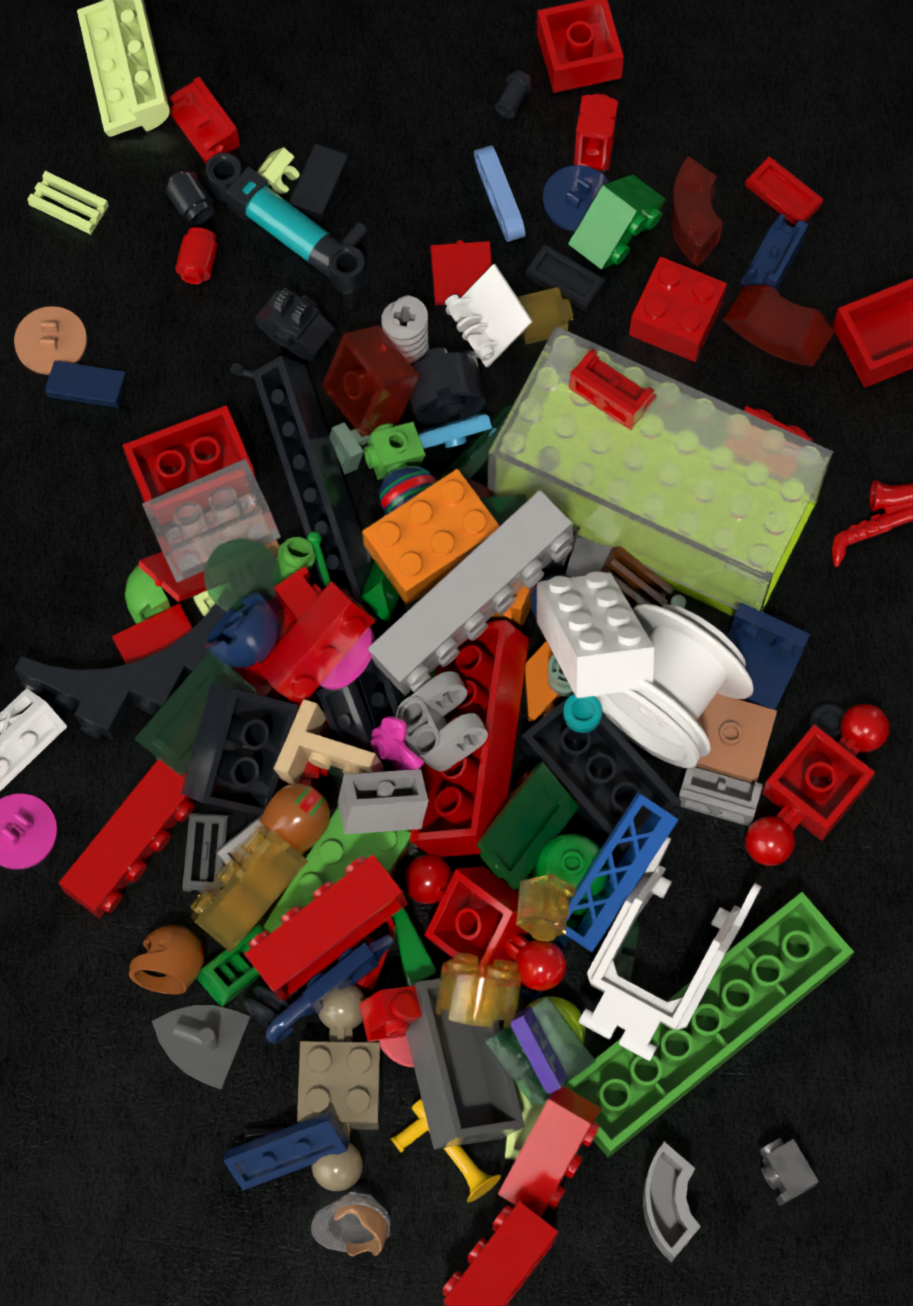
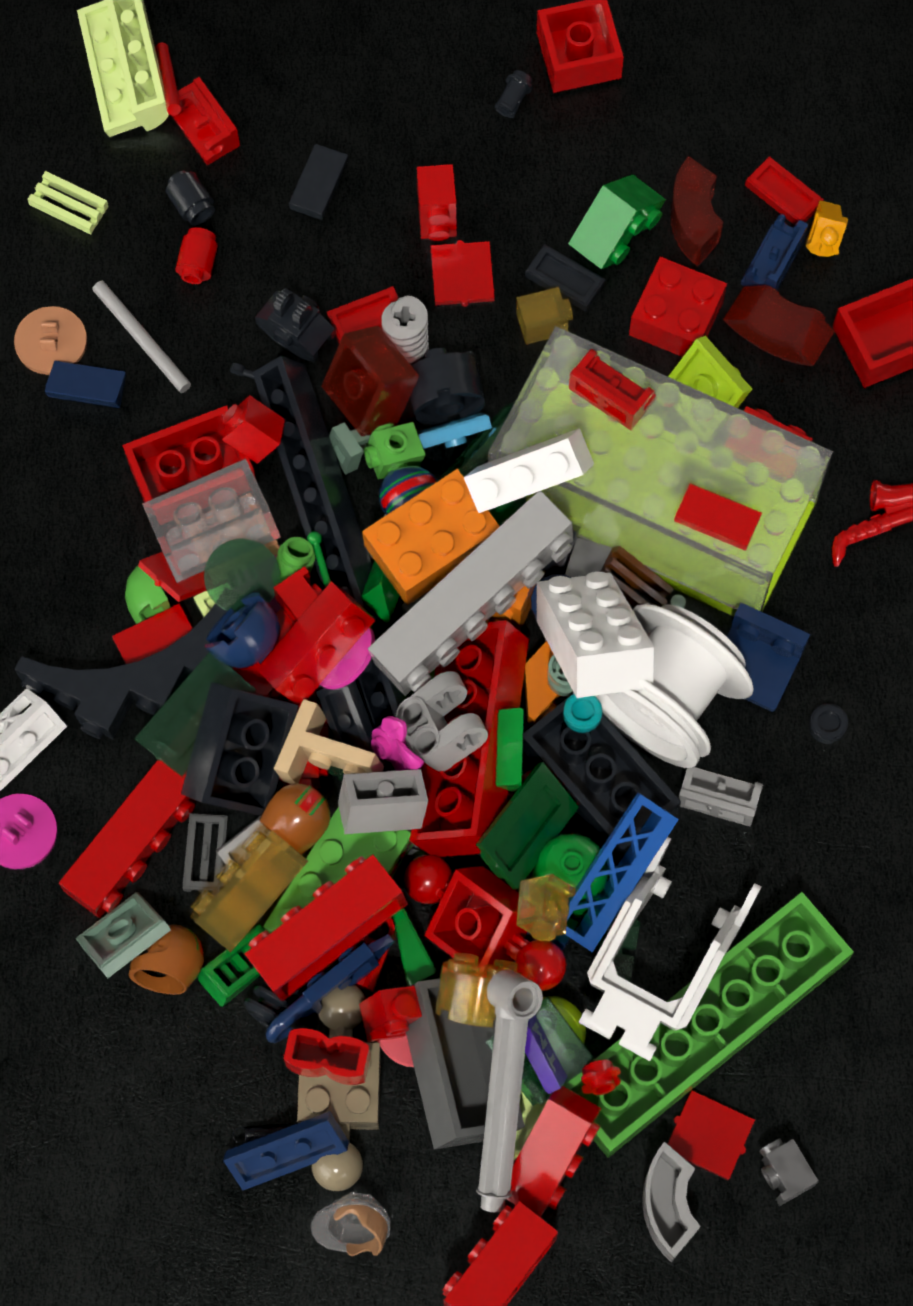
(123, 934): none -> sand green plate
(141, 336): none -> light grey bar
(170, 89): none -> red bar
(202, 1040): dark grey shield -> none
(252, 429): none -> red brick
(254, 200): black piece -> none
(275, 166): yellowish green tile -> none
(315, 1055): none -> red brick
(361, 313): none -> red tile
(436, 202): none -> red brick
(477, 1180): yellow piece -> none
(489, 315): white hinge -> none
(499, 193): medium blue beam -> none
(505, 1082): none -> light grey piece
(509, 749): none -> green slope
(529, 470): none -> white brick
(571, 193): dark blue piece -> none
(595, 131): red brick -> none
(600, 1077): none -> red plate
(710, 1135): none -> red piece
(711, 373): none -> lime tile
(717, 517): none -> red tile
(736, 736): nougat plate -> none
(817, 783): red brick -> none
(826, 230): none -> light orange piece

